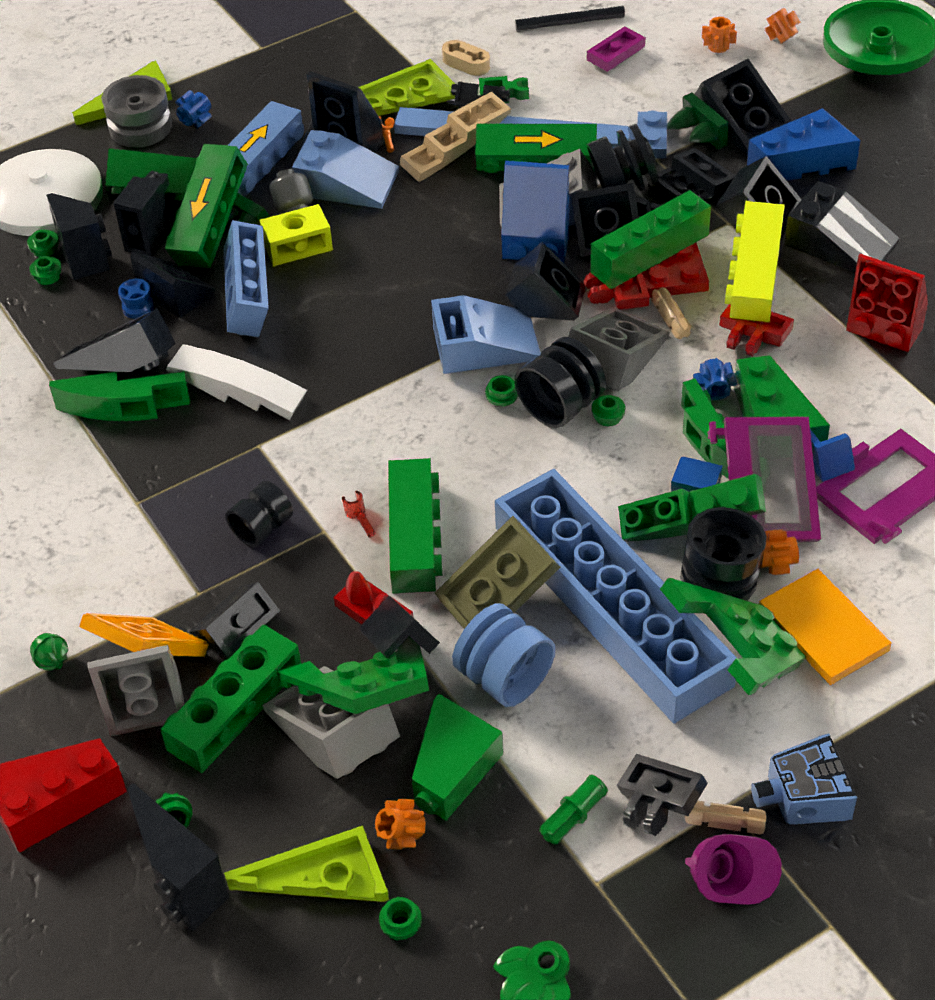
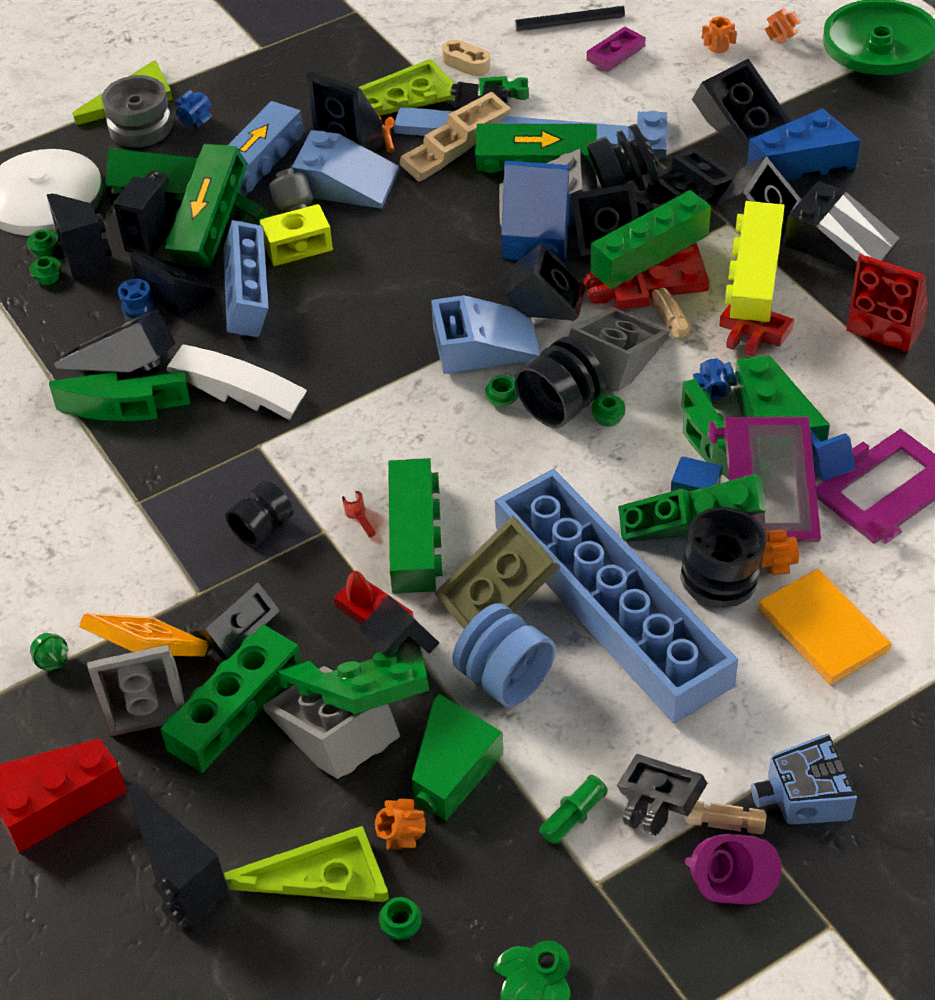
(177, 806): green plate -> none
(707, 124): dark green tile -> none
(749, 628): green wing -> none

